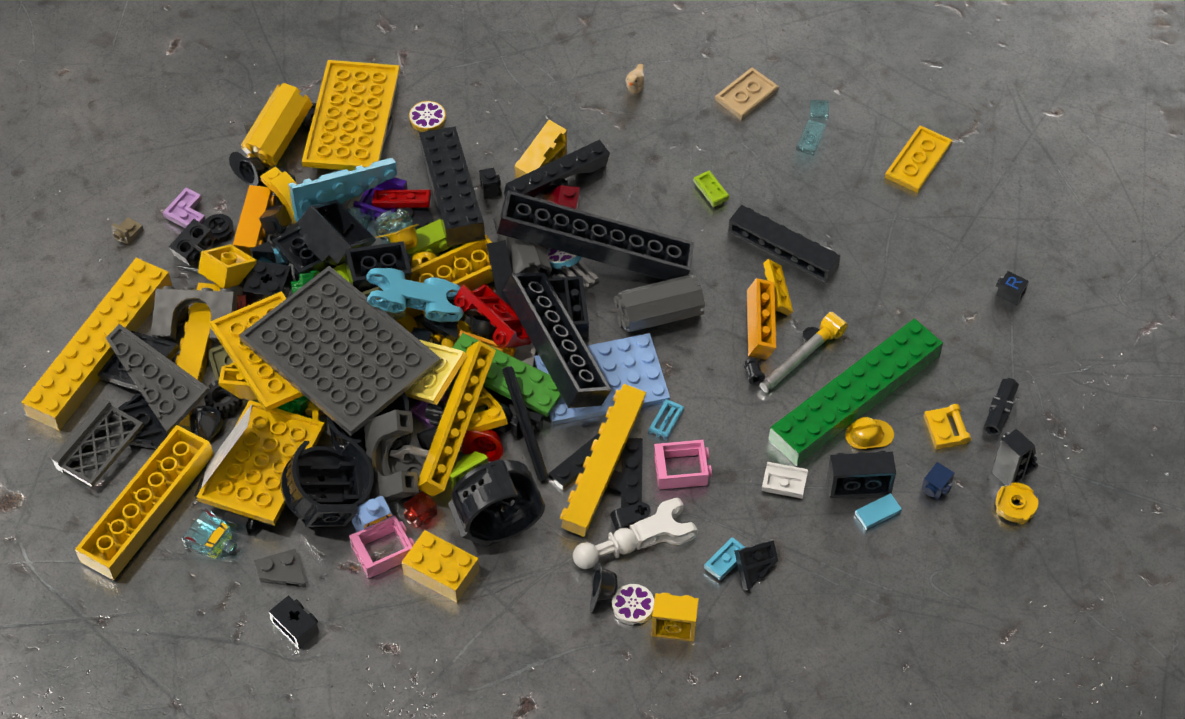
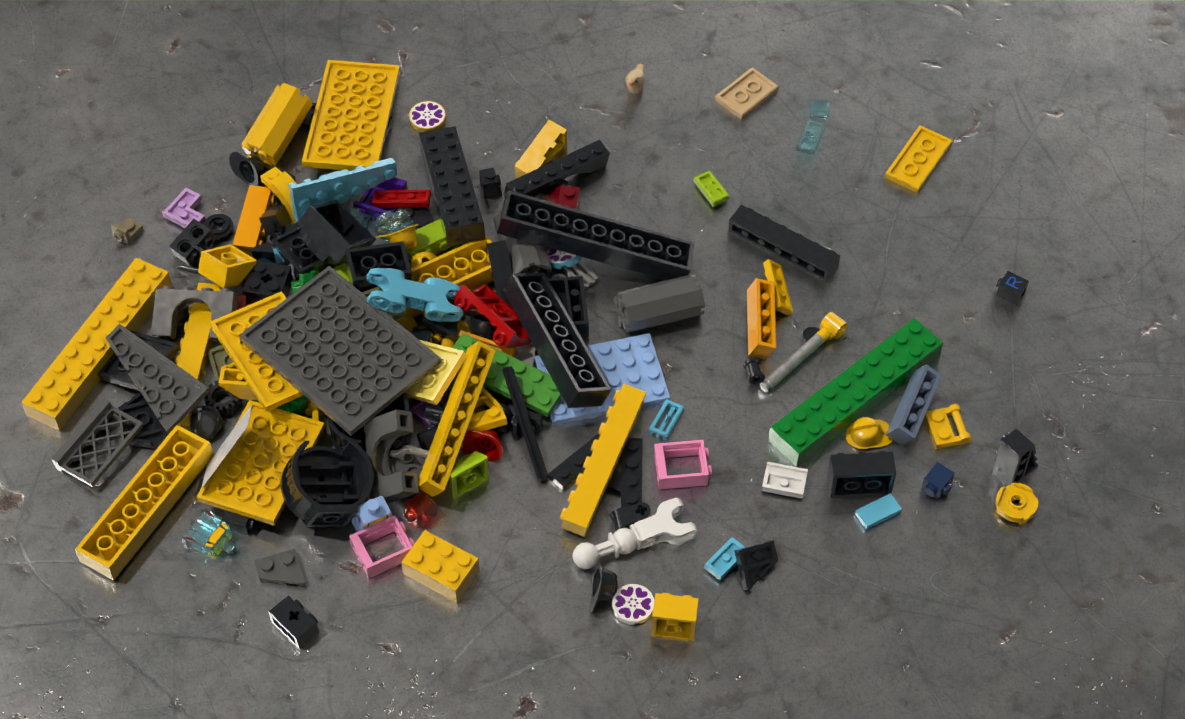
(485, 491): black piece -> none
(913, 405): none -> sand blue brick
(1001, 406): black piece -> none

